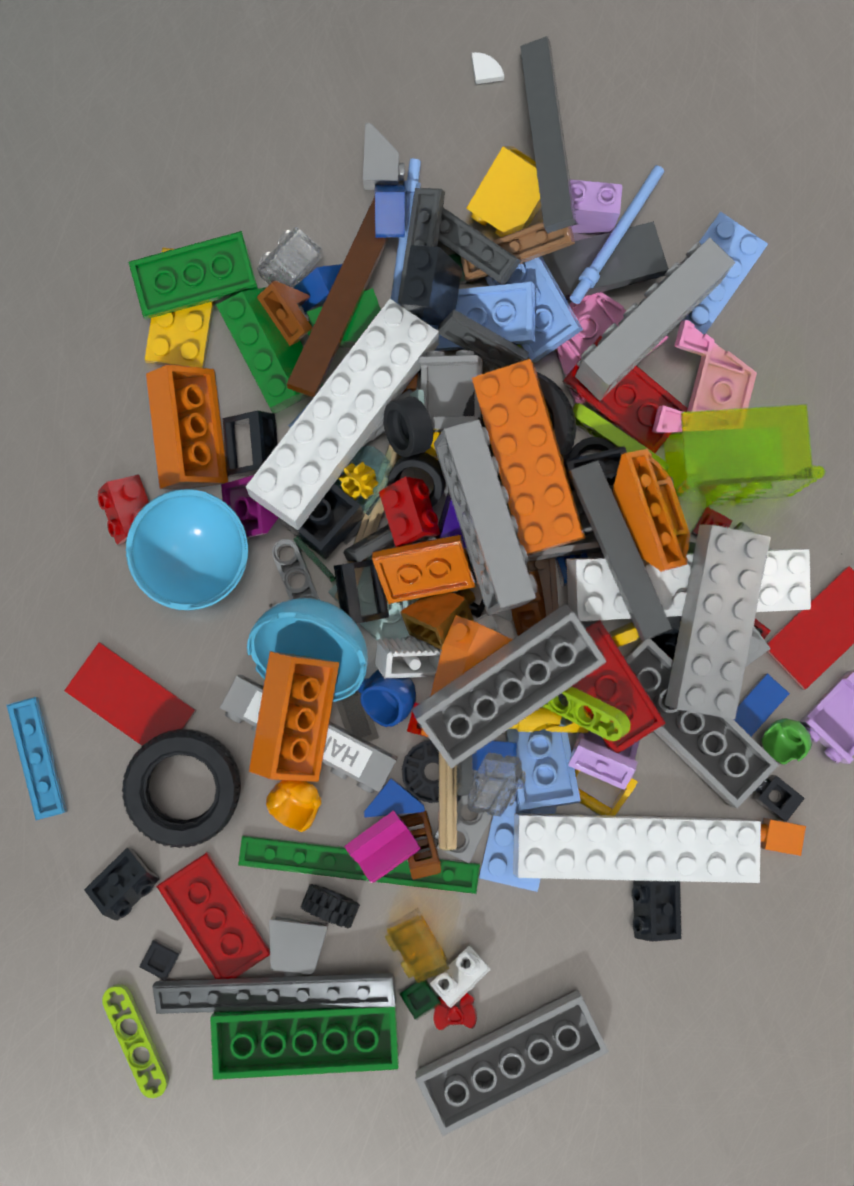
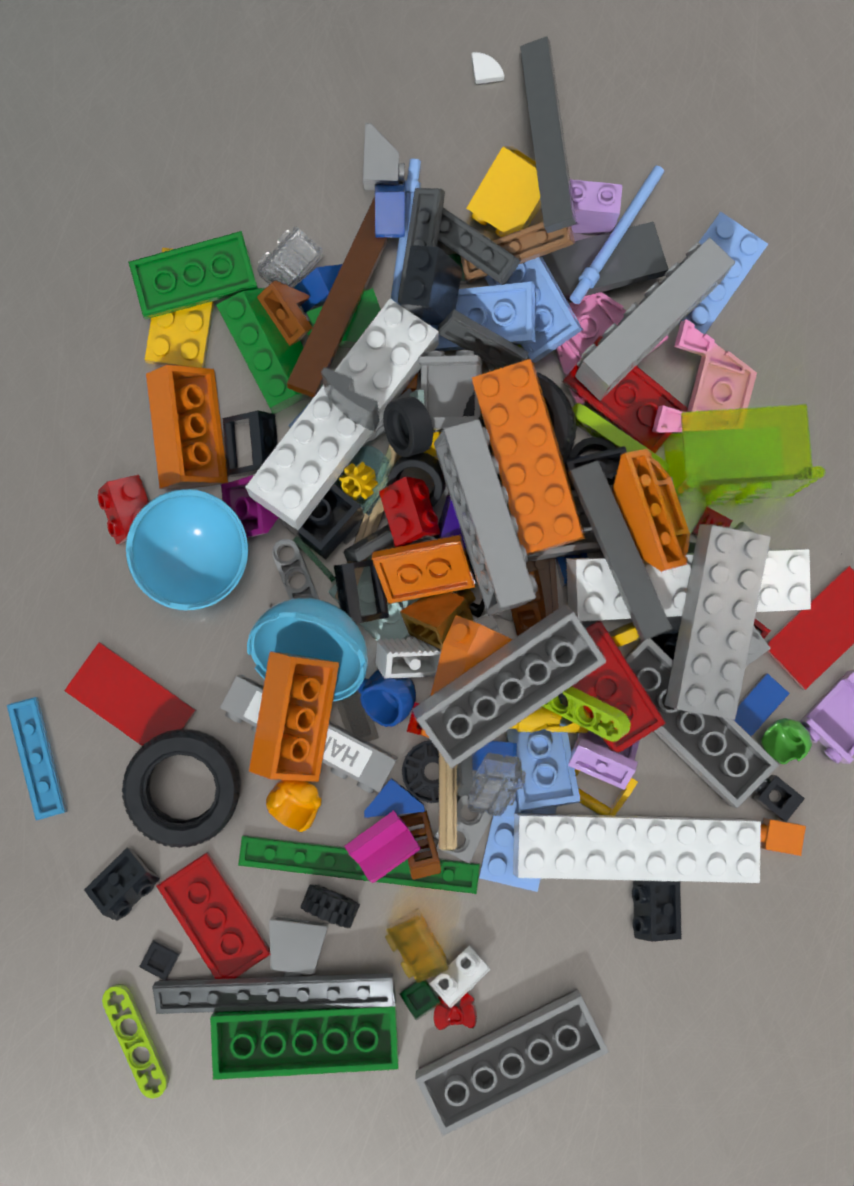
(355, 406): none -> dark grey slope

